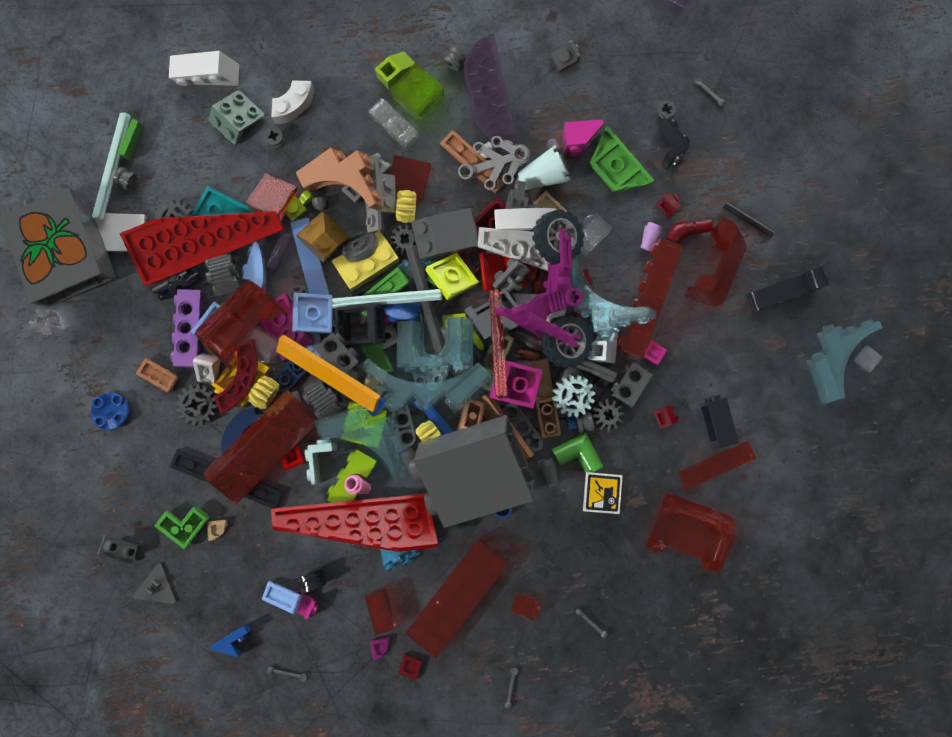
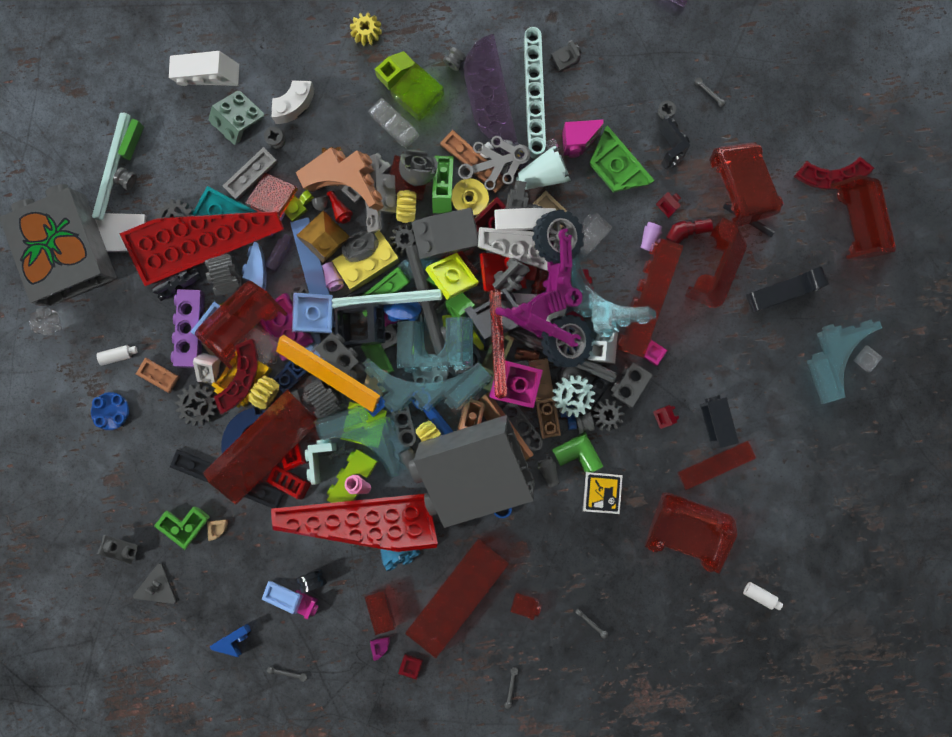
(116, 354): none -> white cylinder
(250, 173): none -> light grey plate
(299, 482): none -> red slope
(332, 277): none -> lavender cone
(341, 212): none -> red cone
(365, 23): none -> light yellow gear
(417, 167): none -> dark grey cylinder
(443, 185): none -> bright green slope
(457, 304): none -> bright green brick
(471, 188): none -> light yellow dish
(536, 84): none -> light aqua beam
(746, 182): none -> clear red windscreen
(762, 596): none -> white cylinder
(822, 178): none -> dark red tile
(867, 215): none -> clear red windscreen

